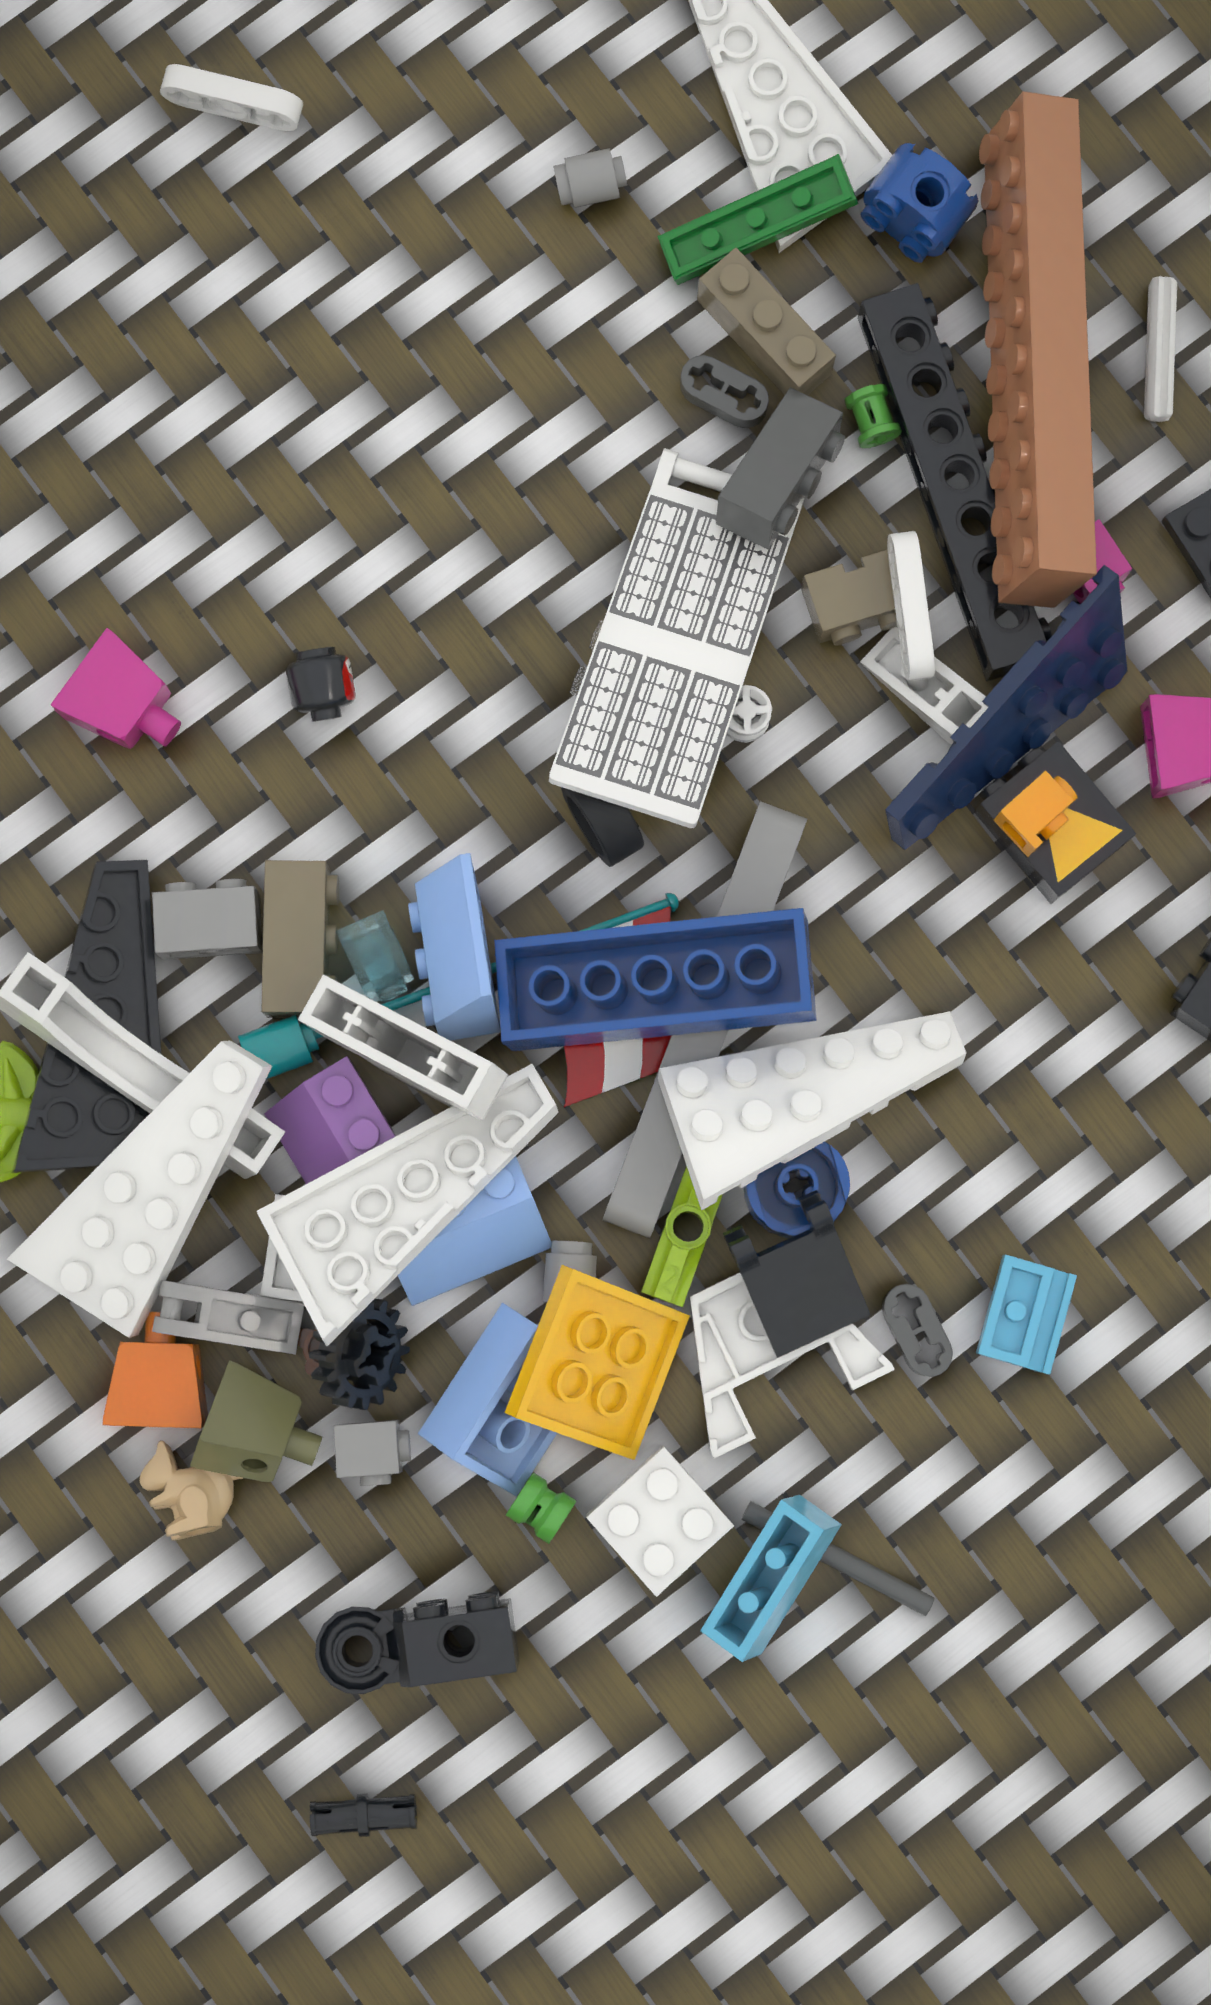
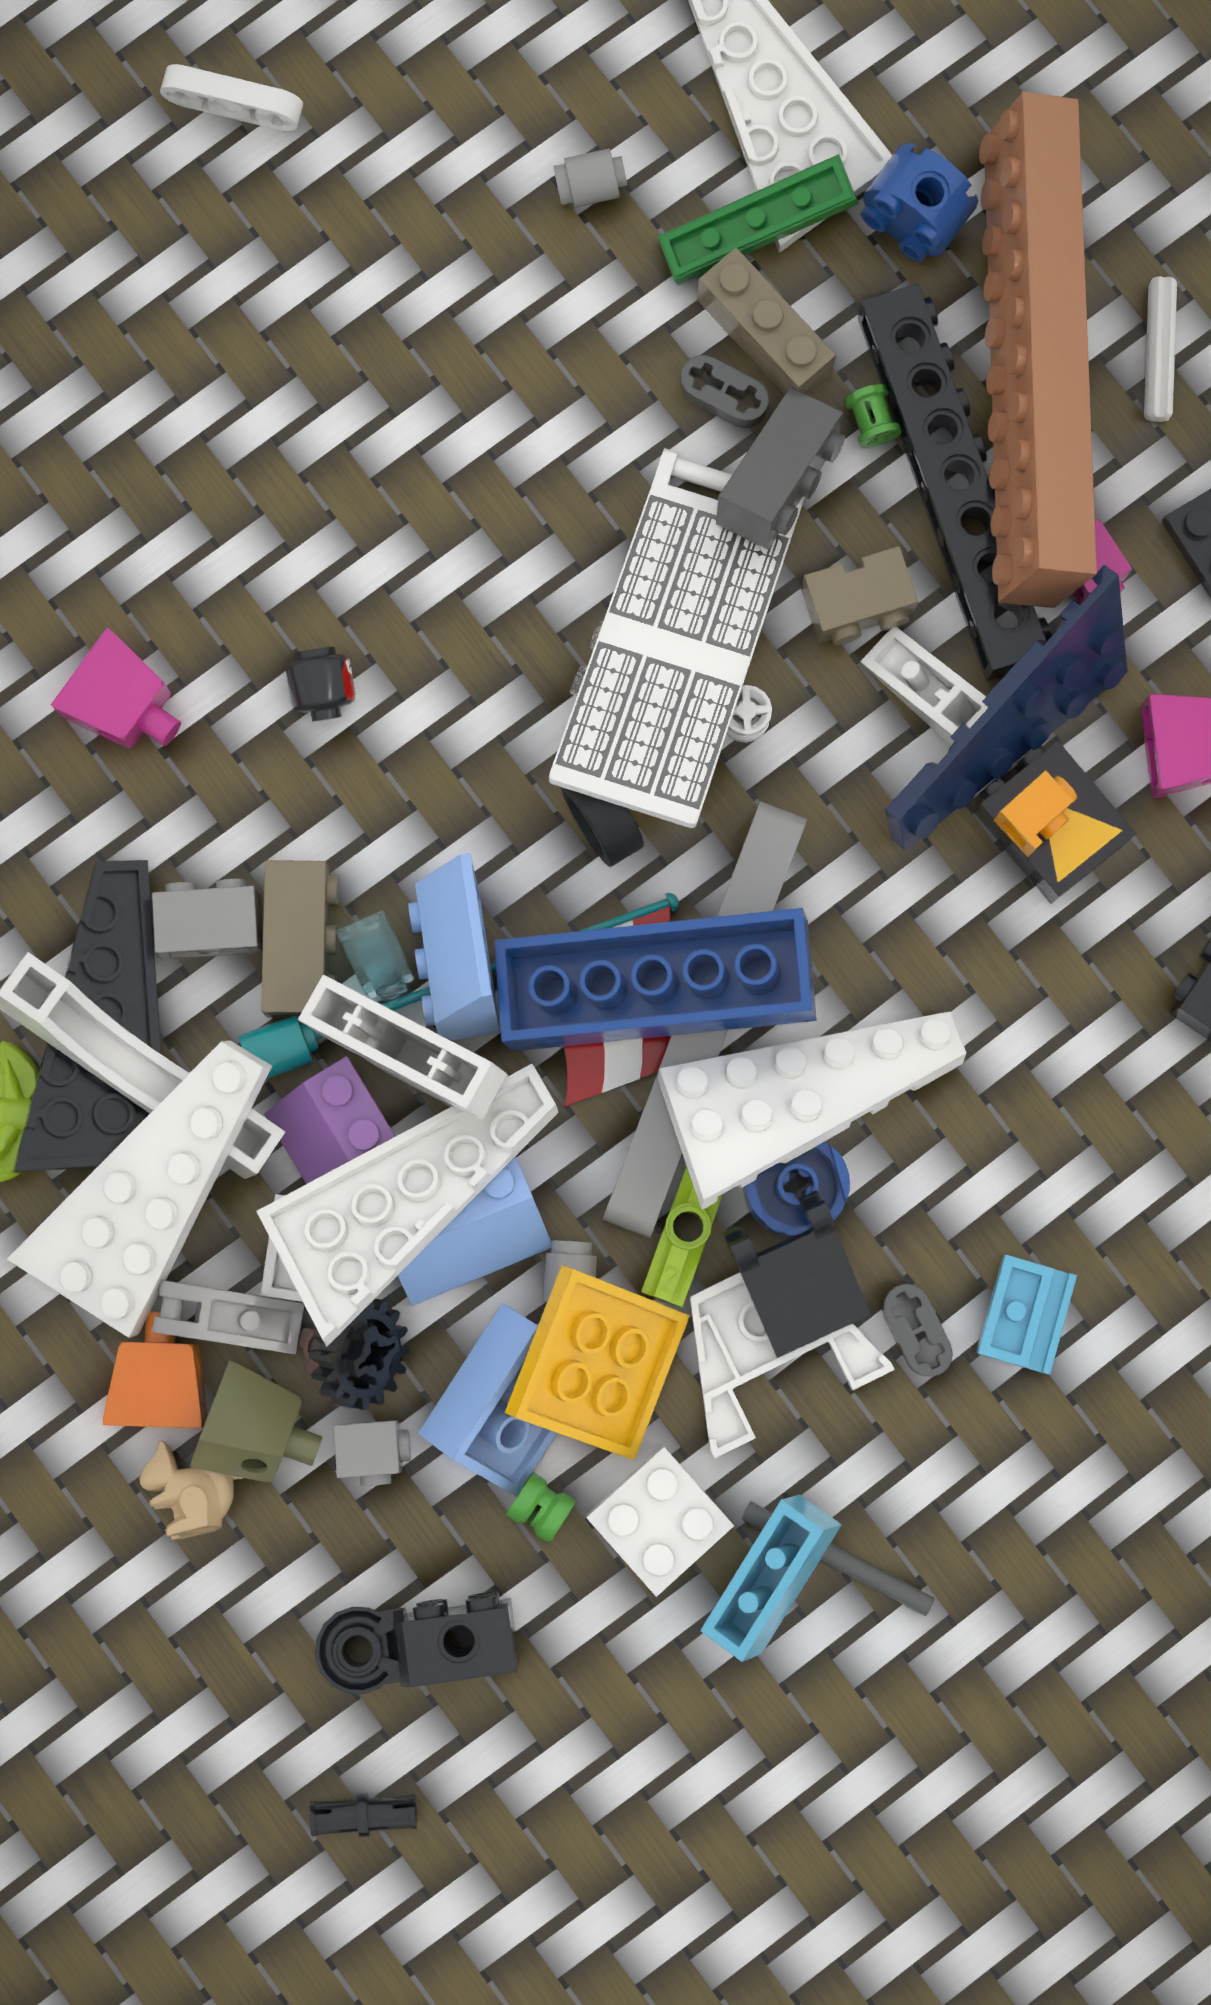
(911, 605): white beam -> none

